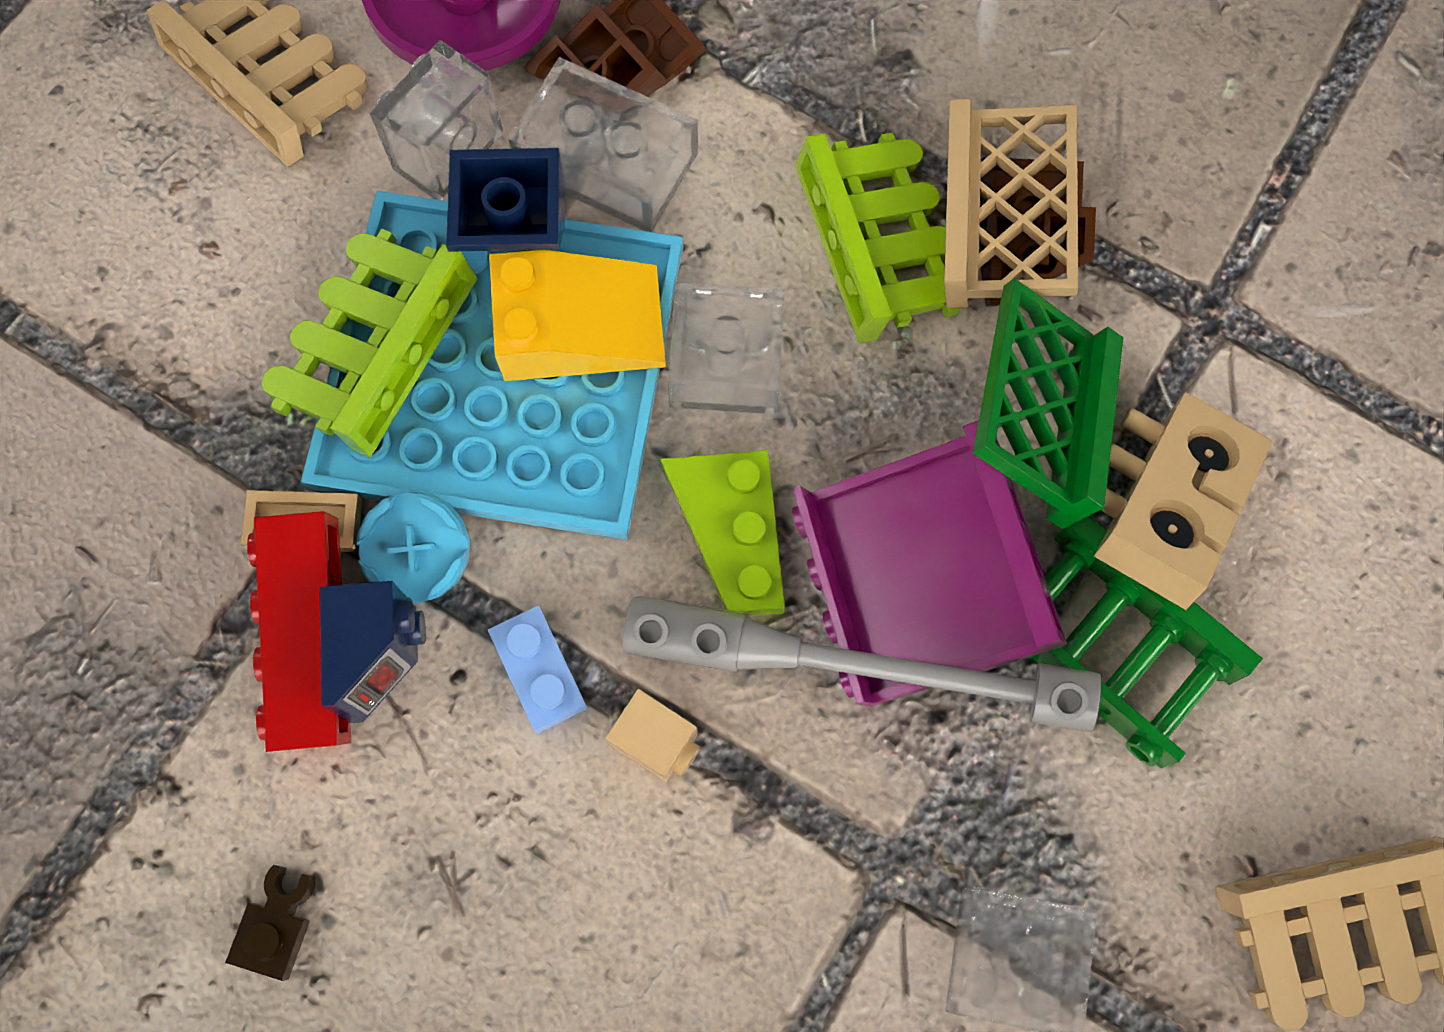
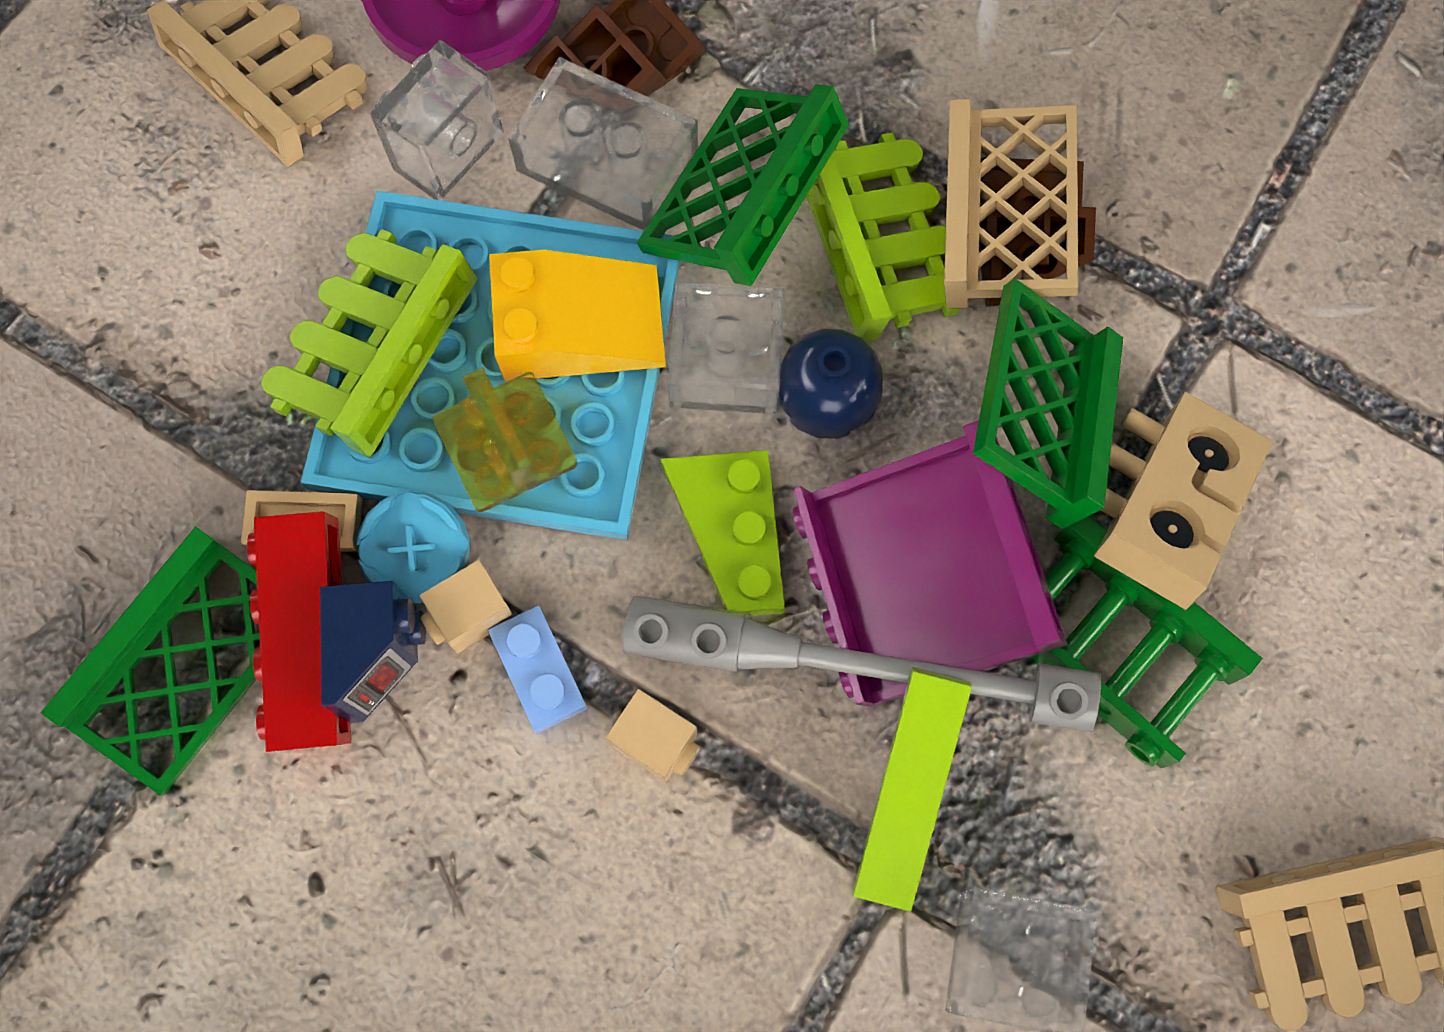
(131, 641): none -> green fence
(271, 934): dark brown plate -> none
(464, 608): none -> tan brick
(503, 439): none -> clear yellow bracket
(505, 200): dark blue slope -> none
(774, 188): none -> green fence
(830, 383): none -> dark blue cylinder
(912, 788): none -> lime tile

